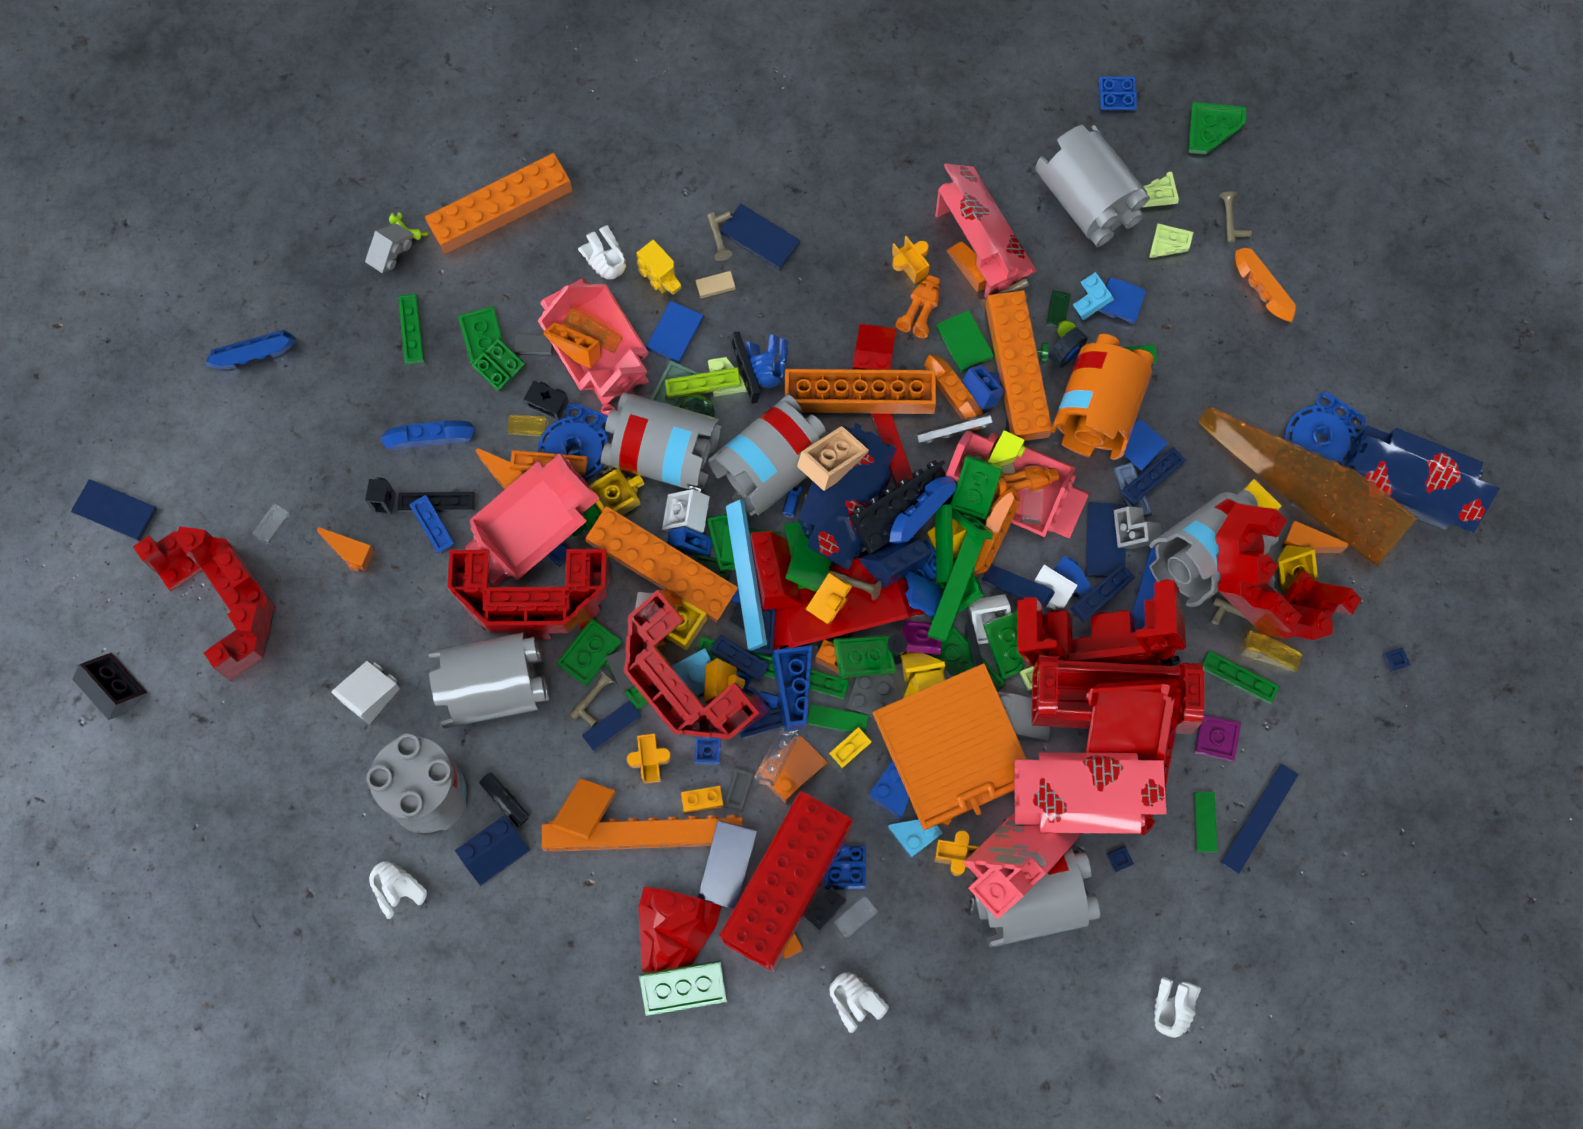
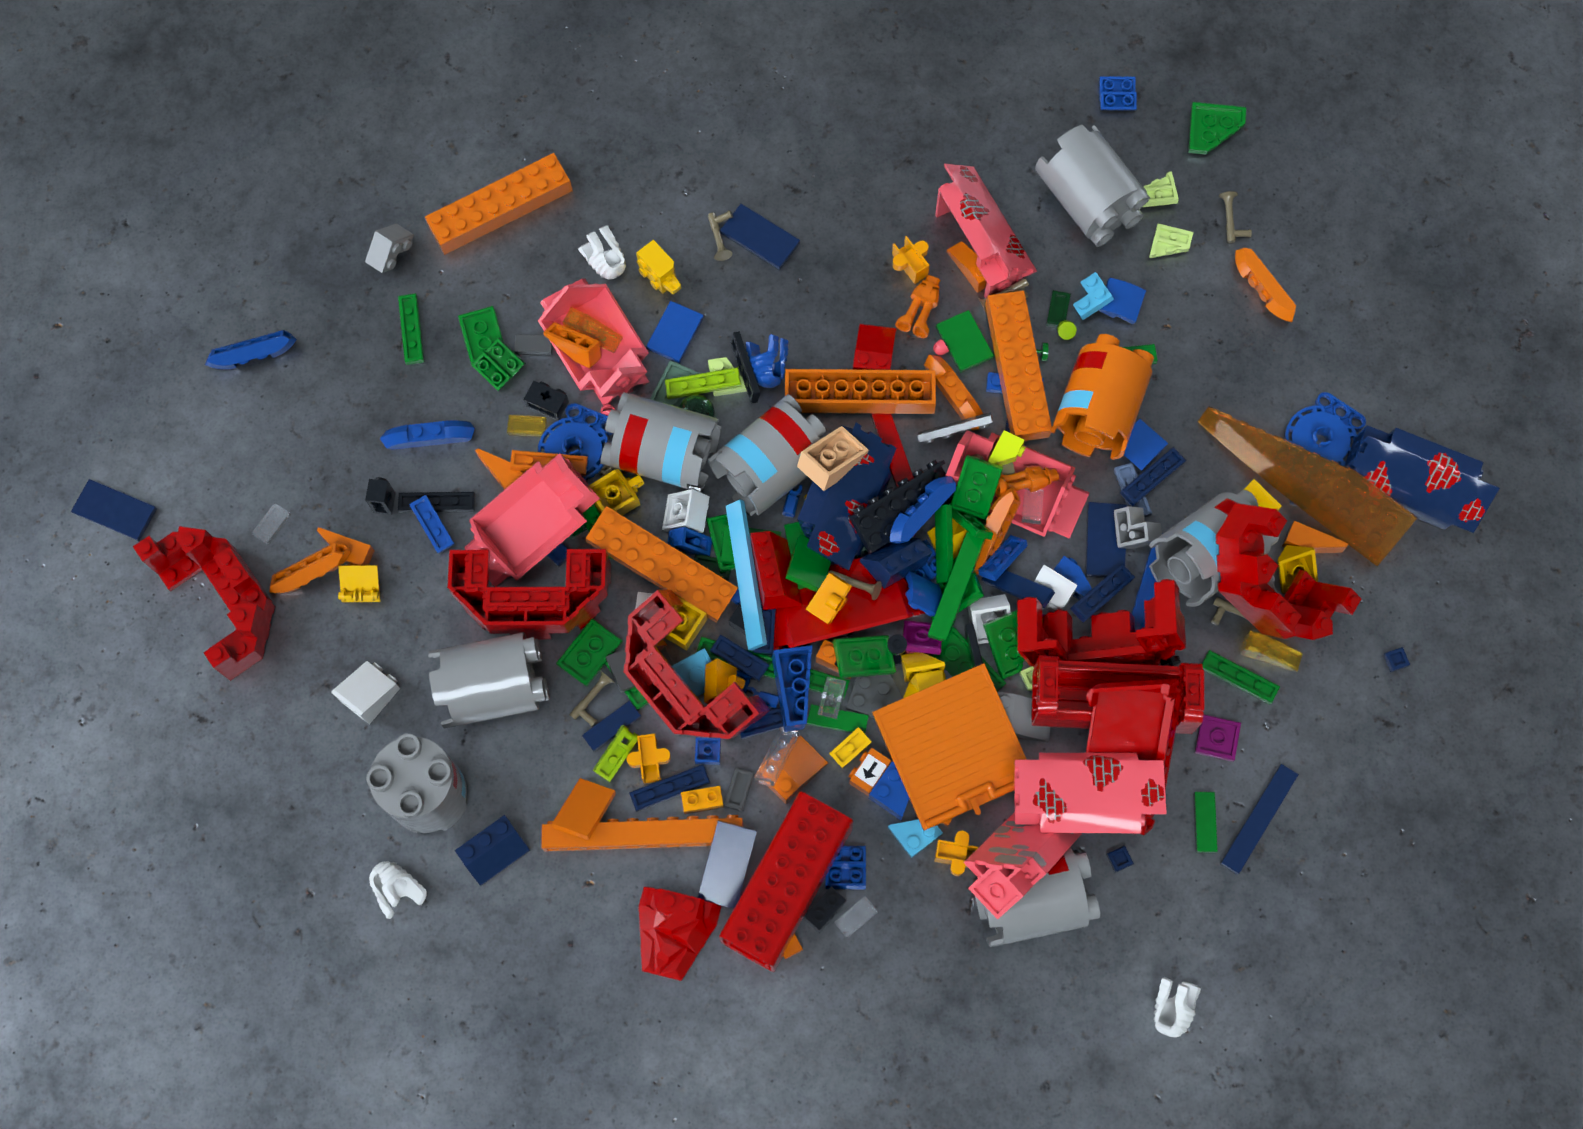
(108, 685): black slope -> none
(309, 568): none -> orange brick
(359, 583): none -> yellow hinge
(397, 220): lime piece -> none
(504, 799): black axle -> none
(615, 753): none -> lime plate
(669, 788): none -> dark blue tile
(682, 988): tile -> none
(715, 284): tan tile -> none
(832, 698): none -> clear slope
(854, 996): white hair -> none
(869, 771): none -> brick
(940, 347): none -> coral hinge
(983, 387): blue brick -> none
(1002, 558): none -> blue plate
(1068, 347): black wheel -> none

